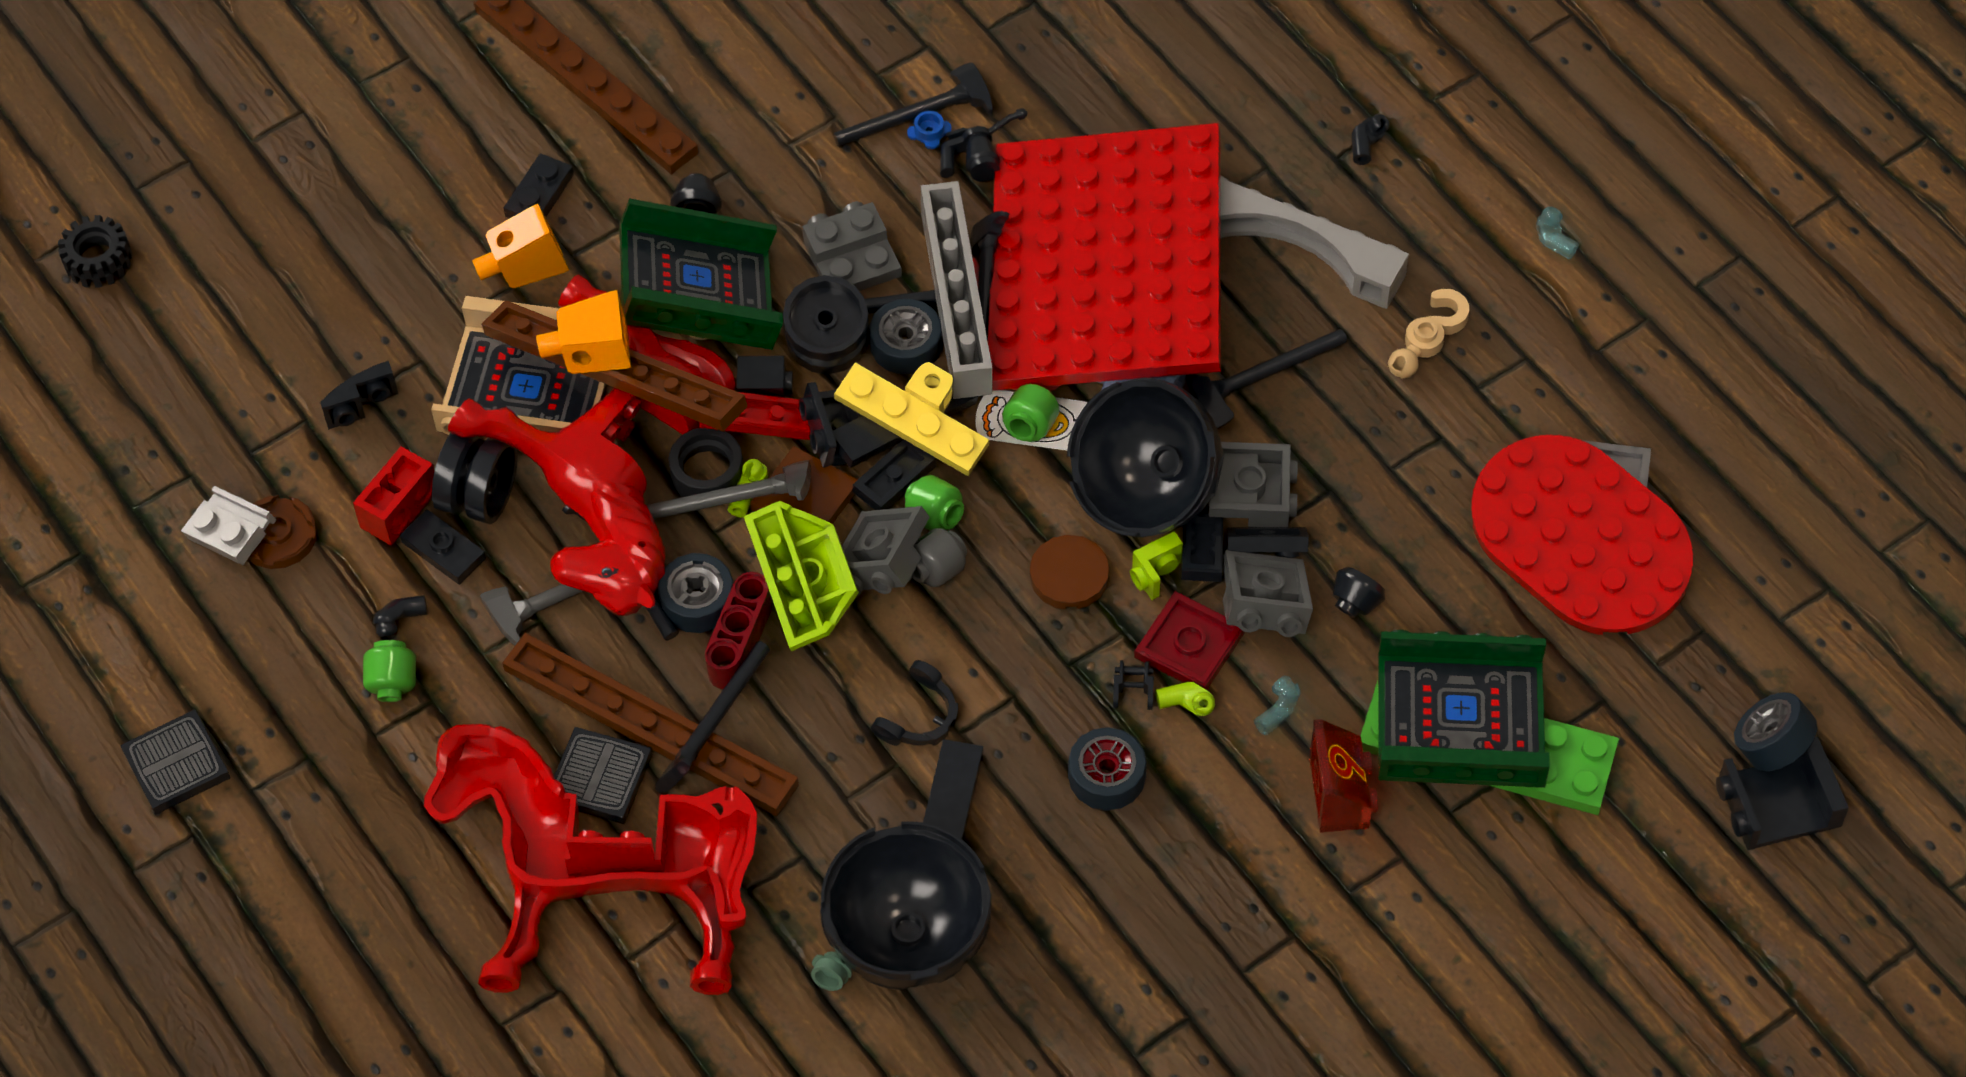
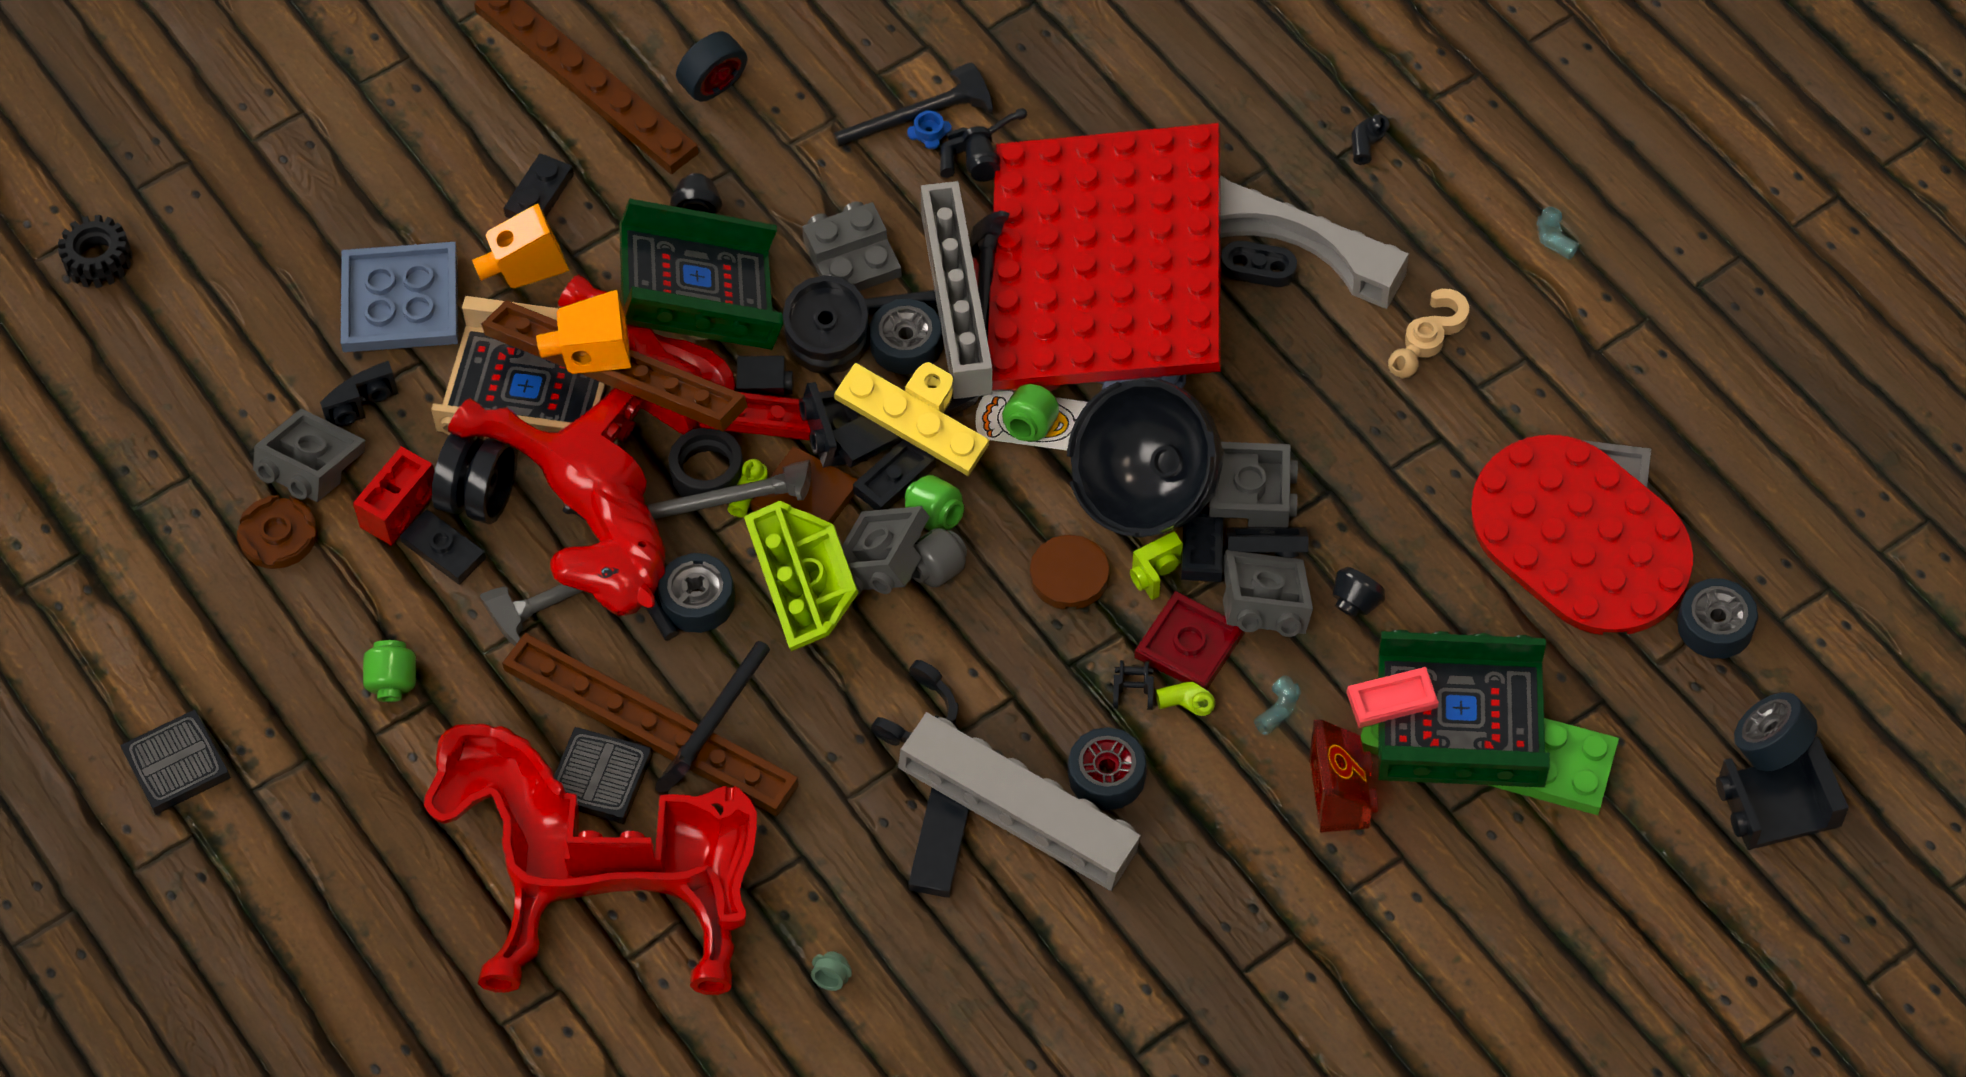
(228, 525): plate -> none
(306, 455): none -> dark grey plate
(396, 609): black arm -> none
(399, 297): none -> sand blue plate
(711, 66): none -> black wheel
(738, 613): dark red beam -> none
(906, 905): black rock -> none
(1019, 800): none -> light grey brick
(1214, 392): black piece -> none
(1259, 263): none -> black plate
(1392, 697): none -> coral tile
(1717, 601): none -> wheel

